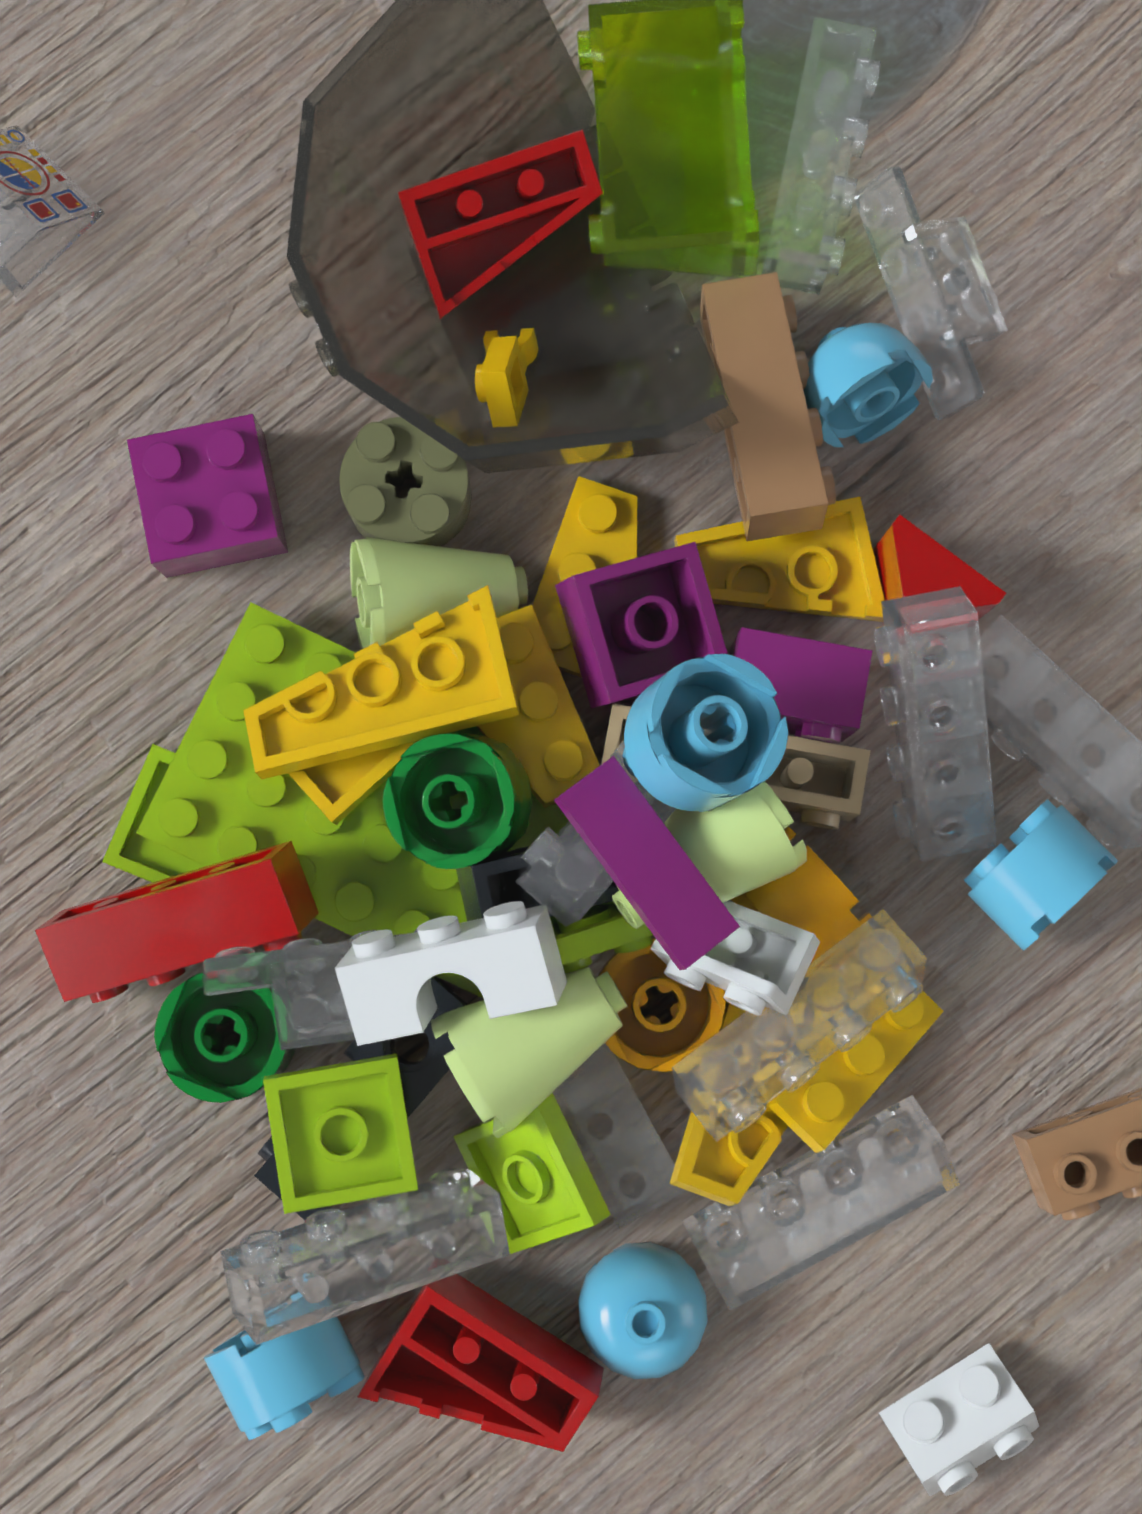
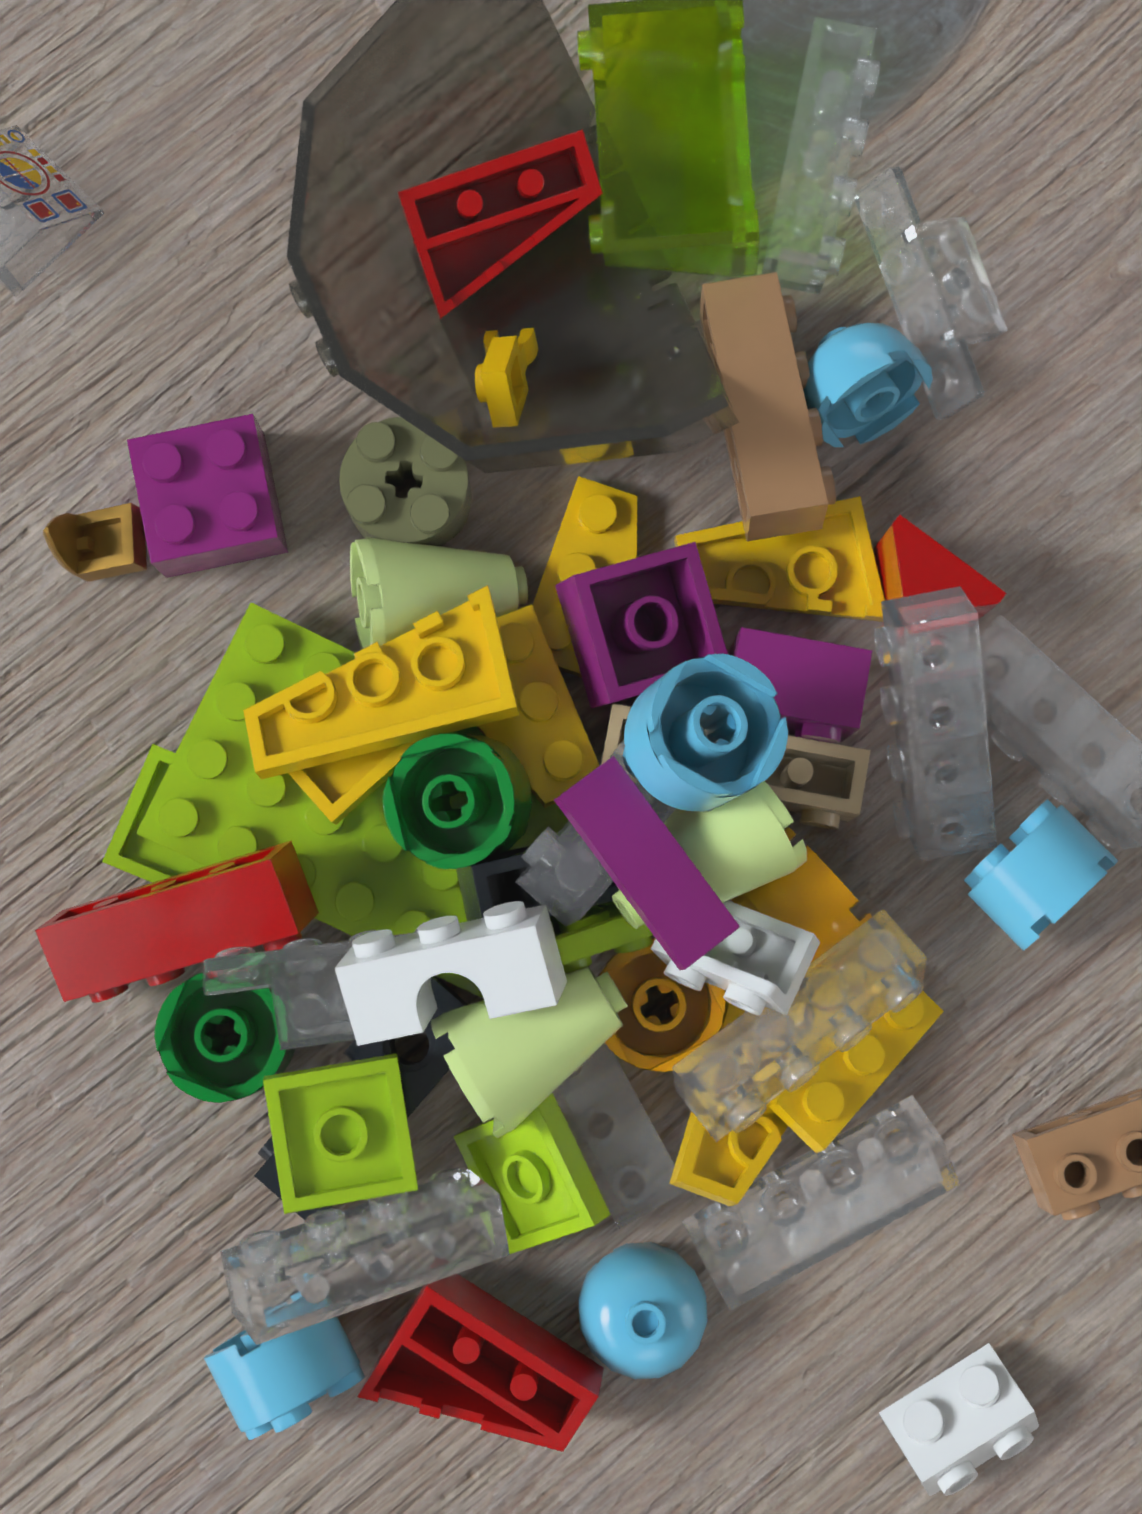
(99, 542): none -> pearl gold plate

